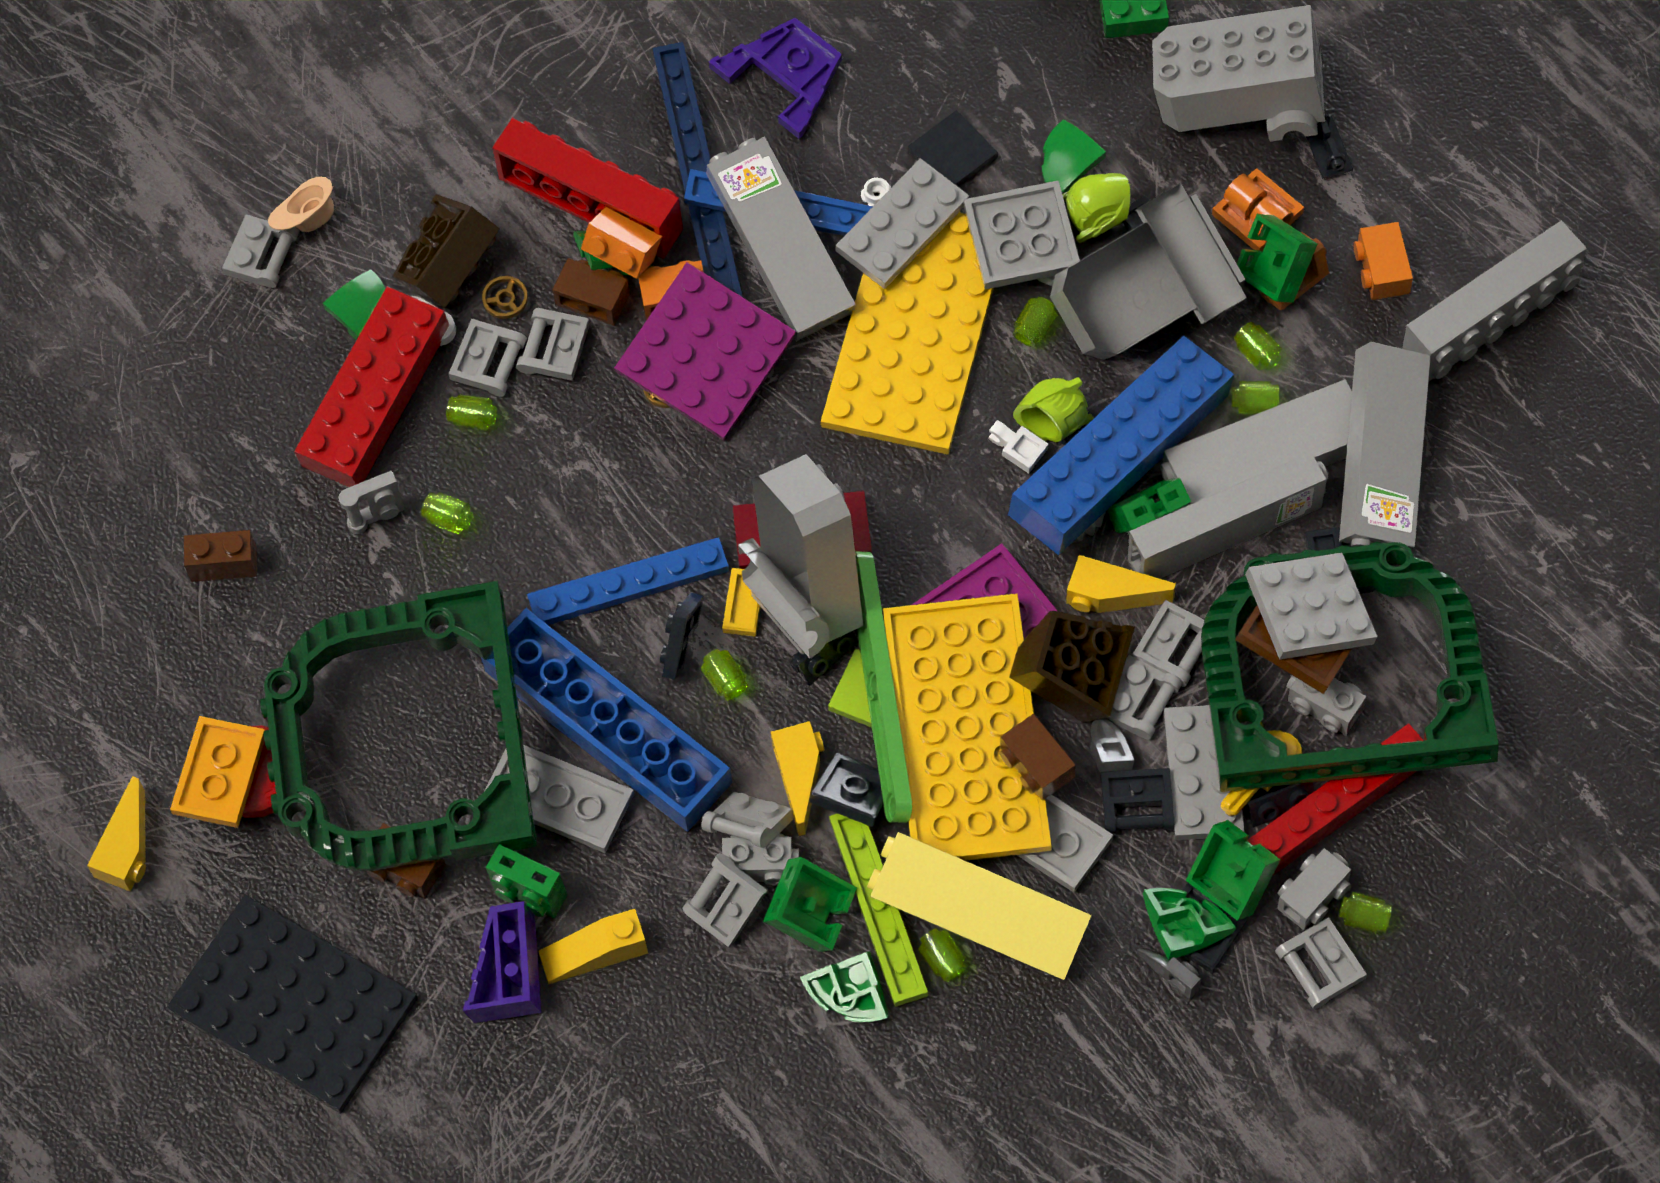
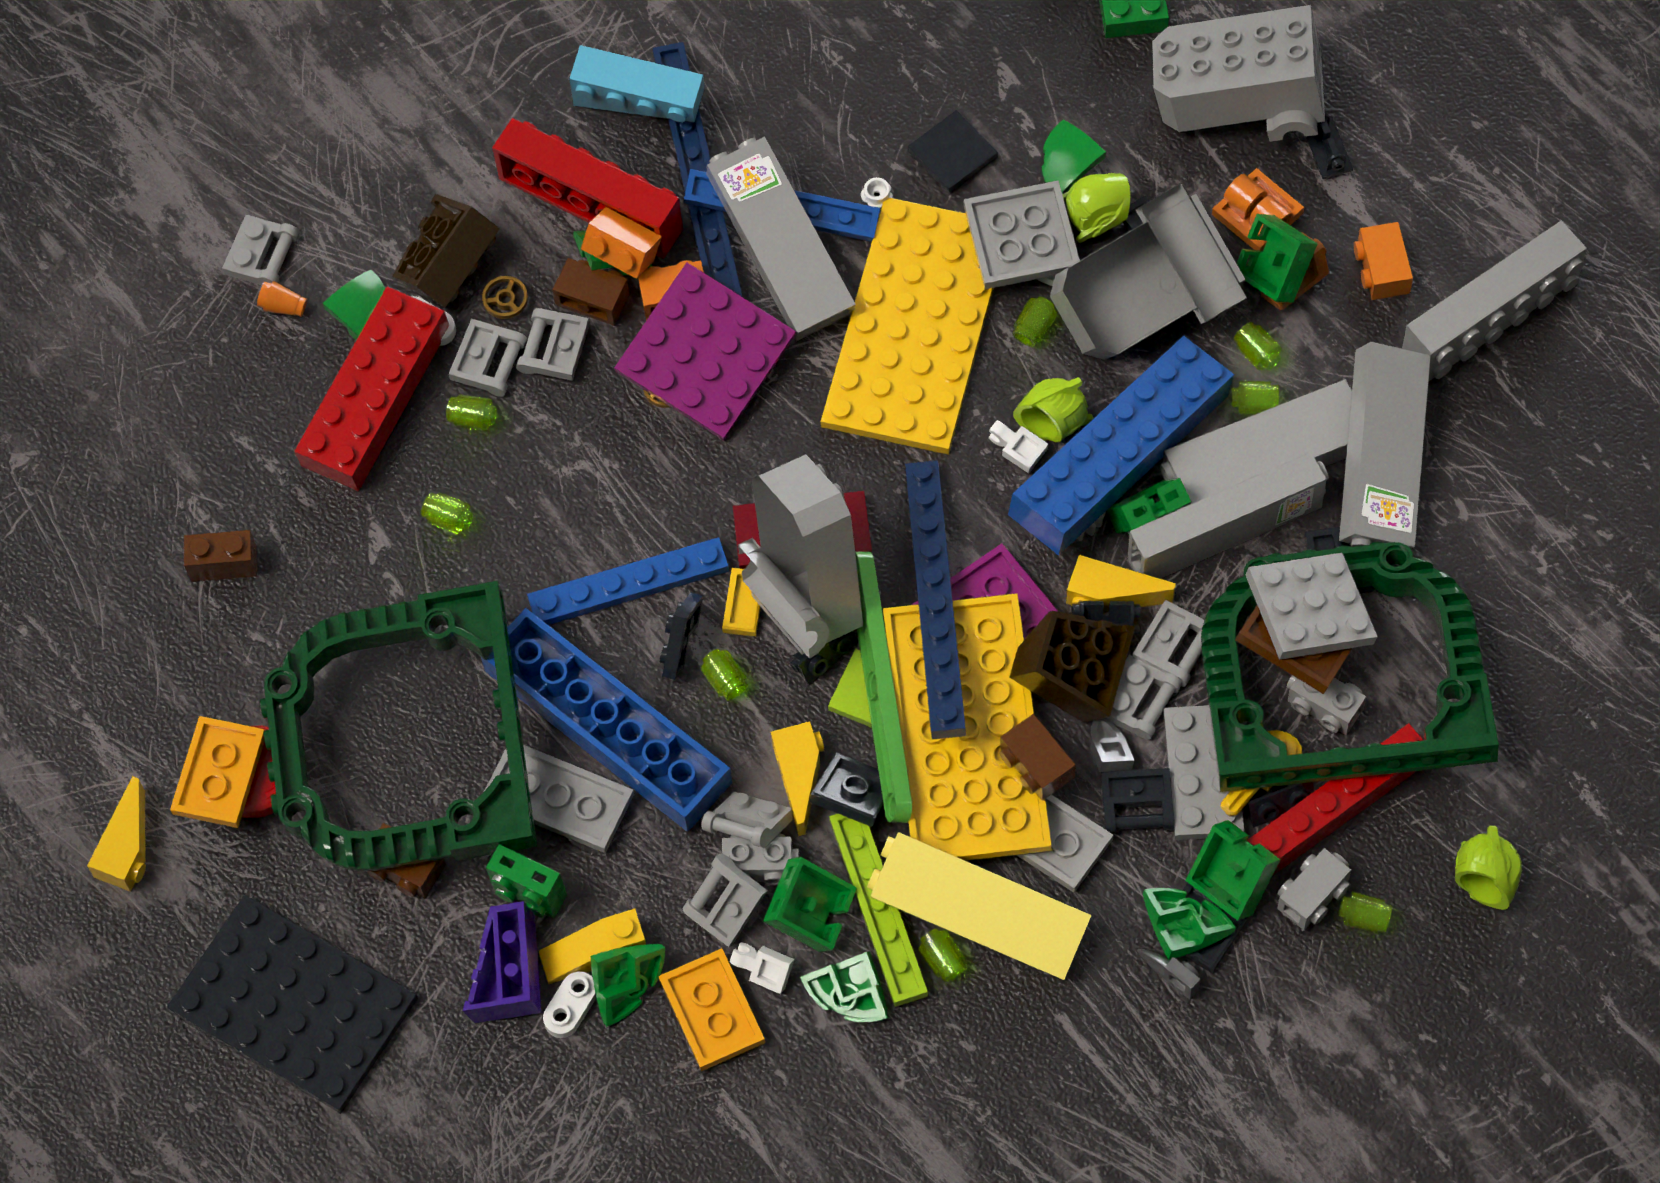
(280, 300): none -> orange cone
(306, 208): light nougat piece -> none
(382, 499): light grey plate -> none
(571, 1003): none -> white plate
(623, 977): none -> green brick
(634, 86): none -> medium azure wedge
(711, 1009): none -> light orange plate
(767, 966): none -> white plate
(792, 58): dark purple wing -> none
(902, 223): light grey plate -> none
(935, 601): none -> dark blue plate
(1119, 612): none -> black hinge
(1330, 956): light grey plate -> none
(1489, 869): none -> lime helmet

